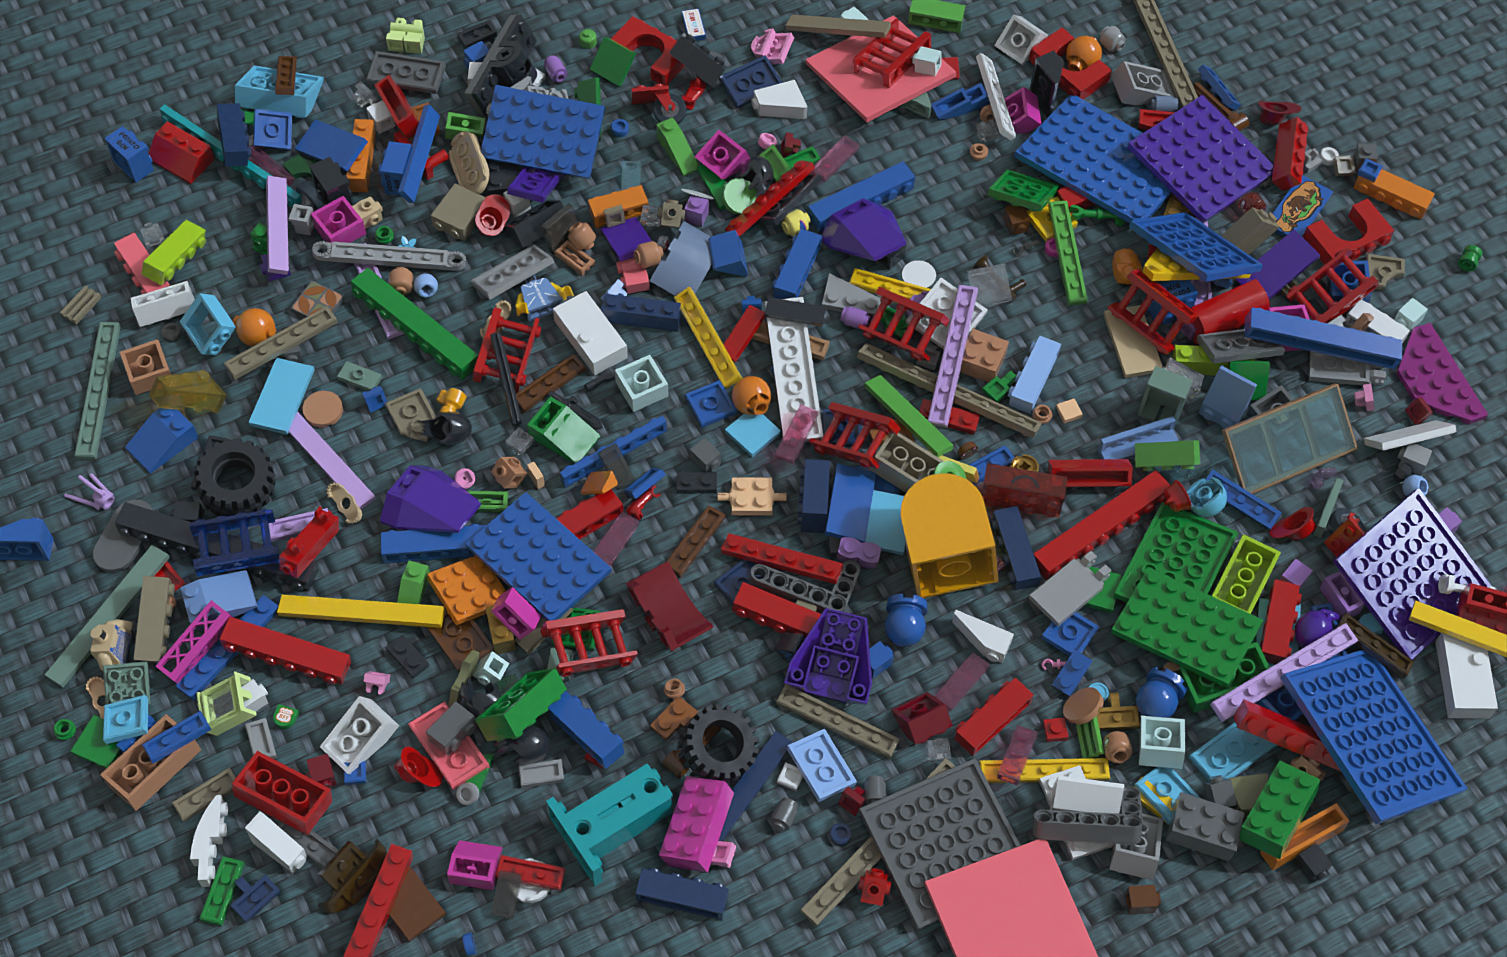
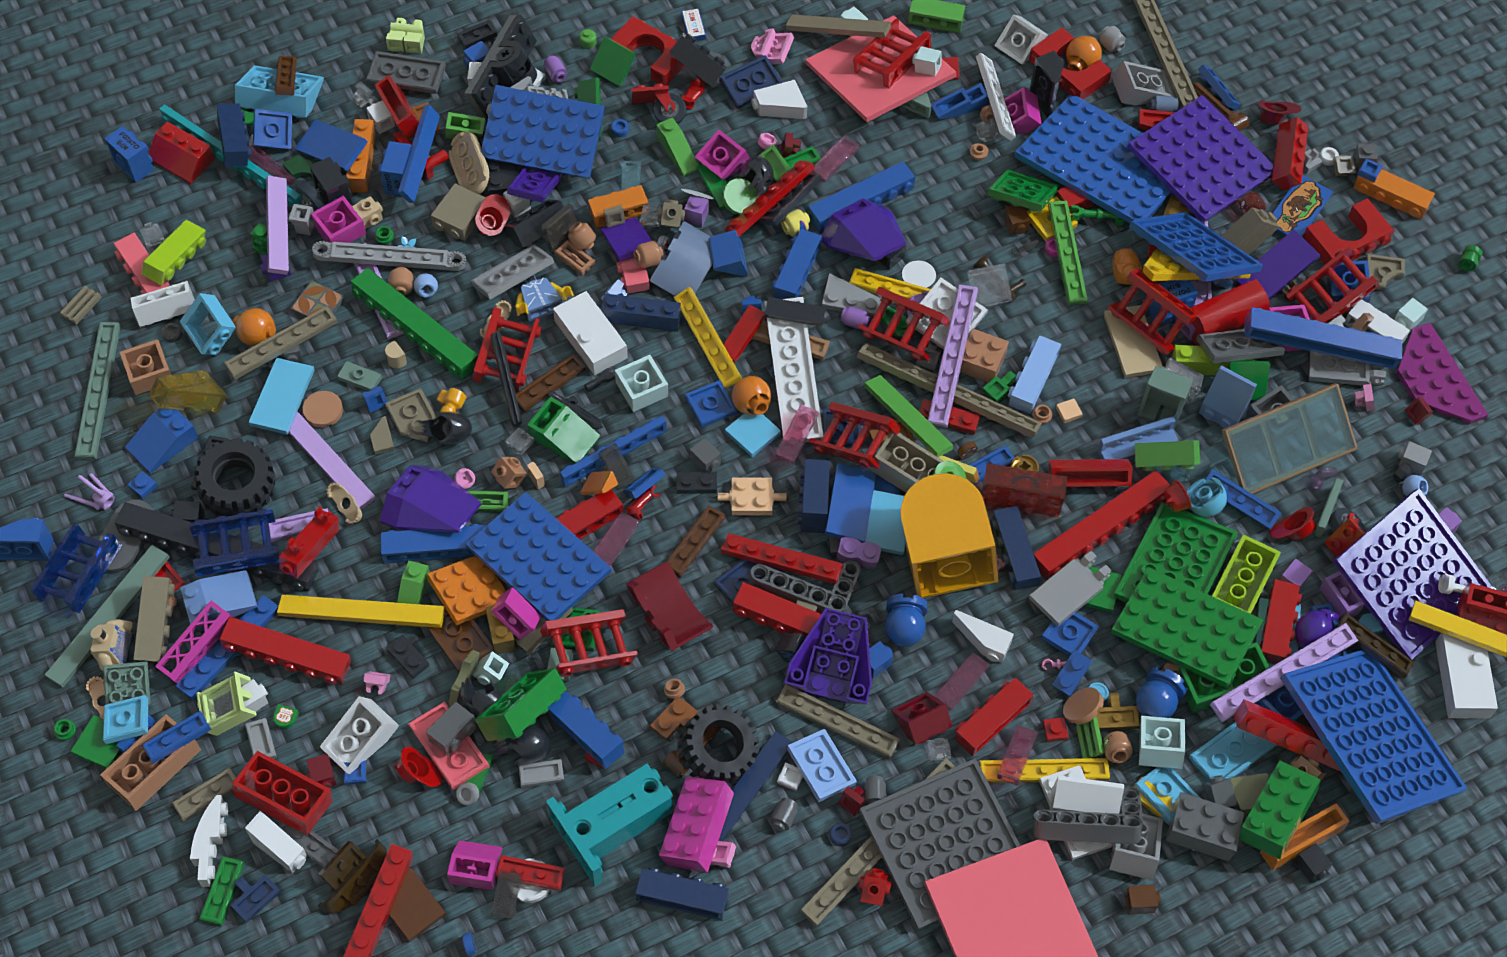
(90, 576): none -> clear blue fence
(142, 485): none -> blue plate
(381, 437): none -> dark tan tile
(395, 355): none -> tan brick
(1410, 435): white tile -> none

